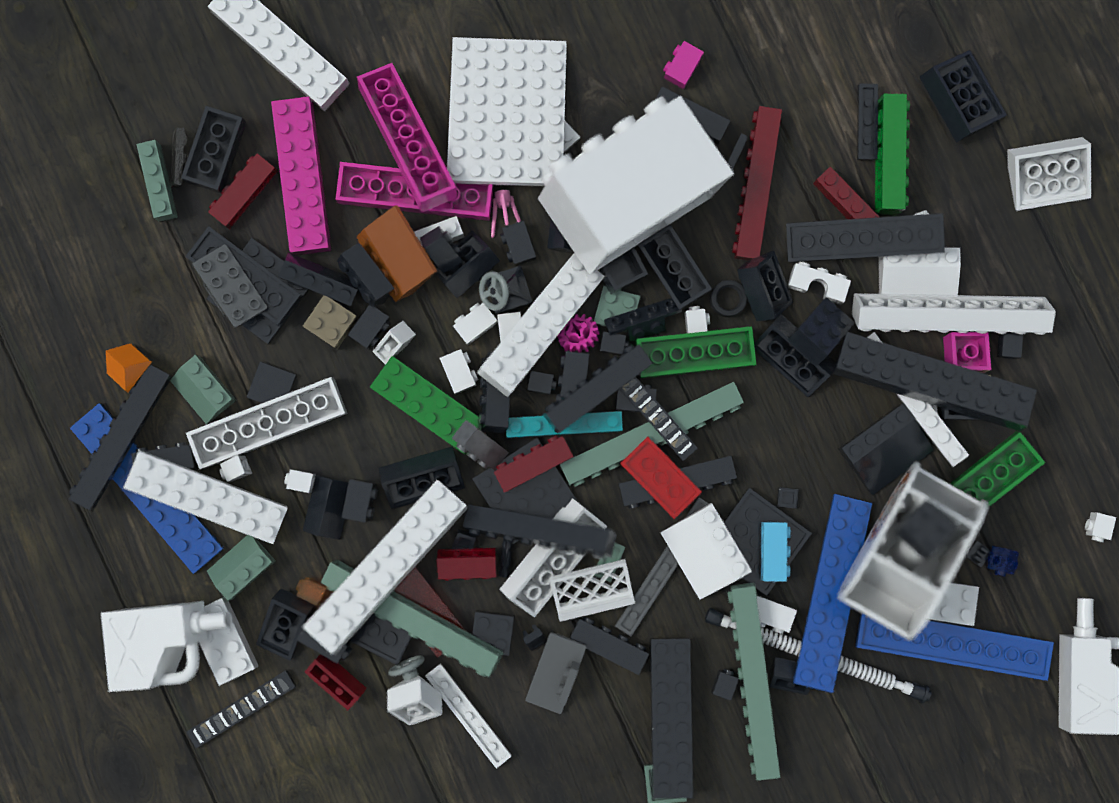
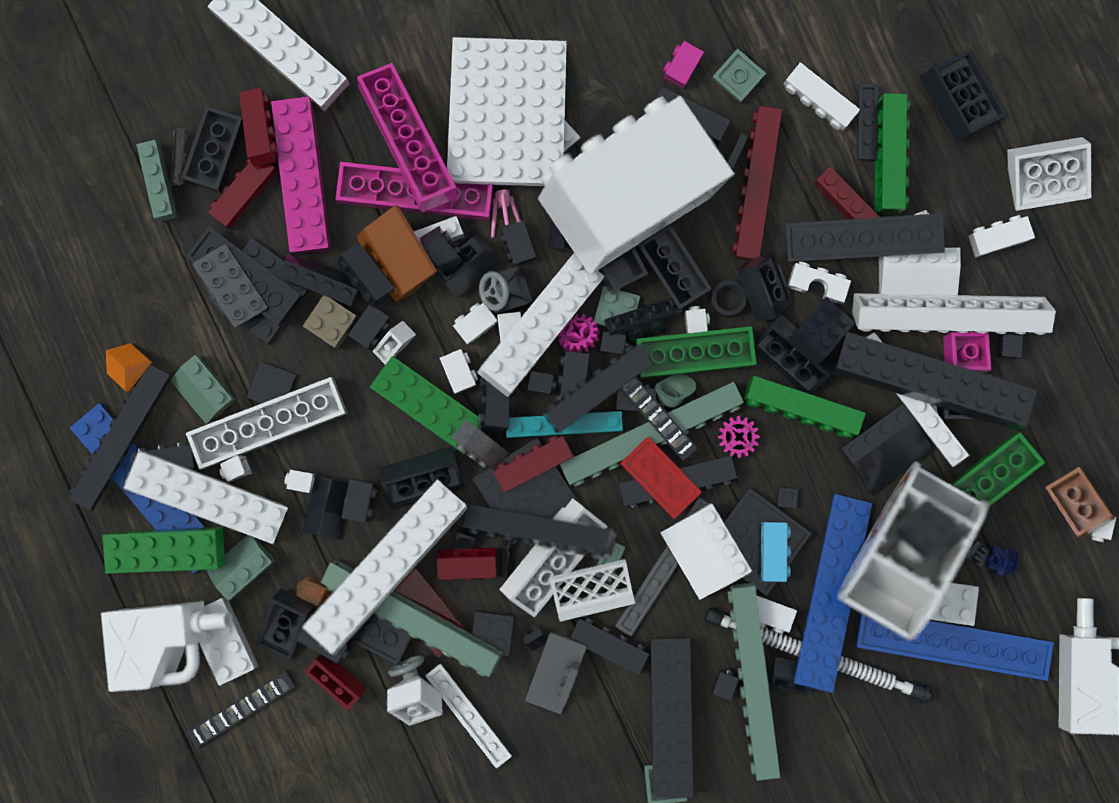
(164, 550): none -> green brick
(257, 127): none -> dark red brick
(674, 390): none -> sand green piece
(732, 443): none -> dark pink gear
(738, 75): none -> sand green plate
(803, 406): none -> green brick
(821, 97): none -> white brick
(1001, 235): none -> white brick
(1080, 502): none -> dark orange brick

